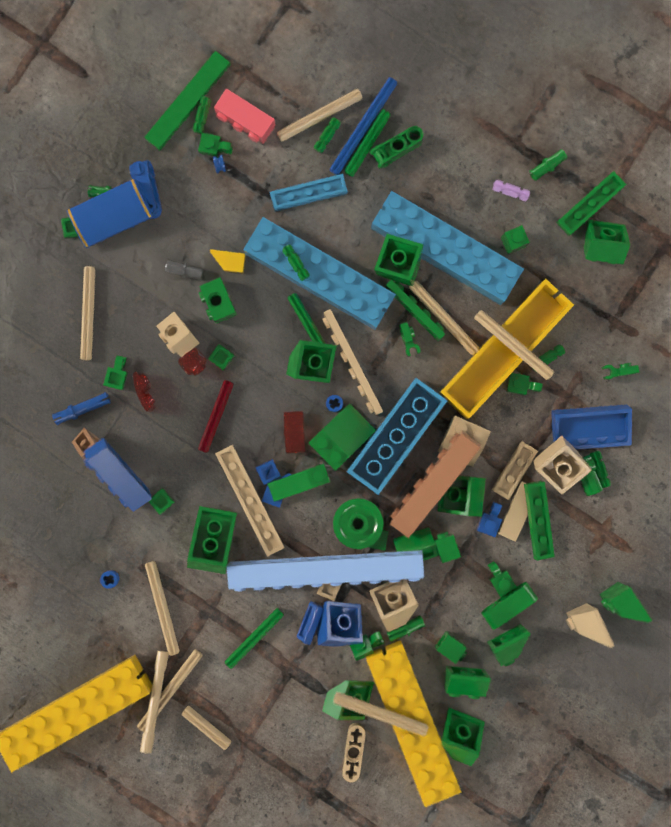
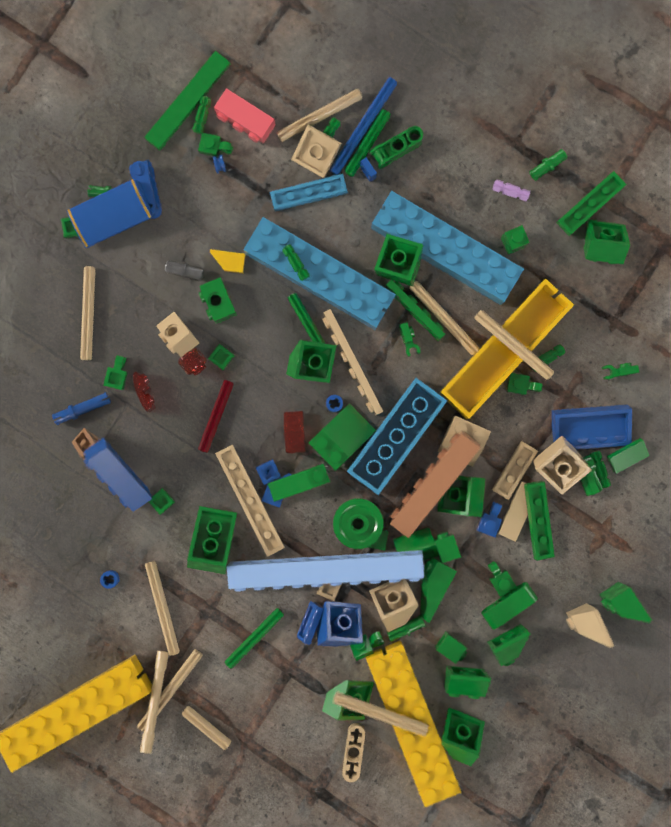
(316, 151): none -> tan tile
(368, 169): none -> blue tile
(434, 586): none -> green slope
(628, 455): none -> green tile

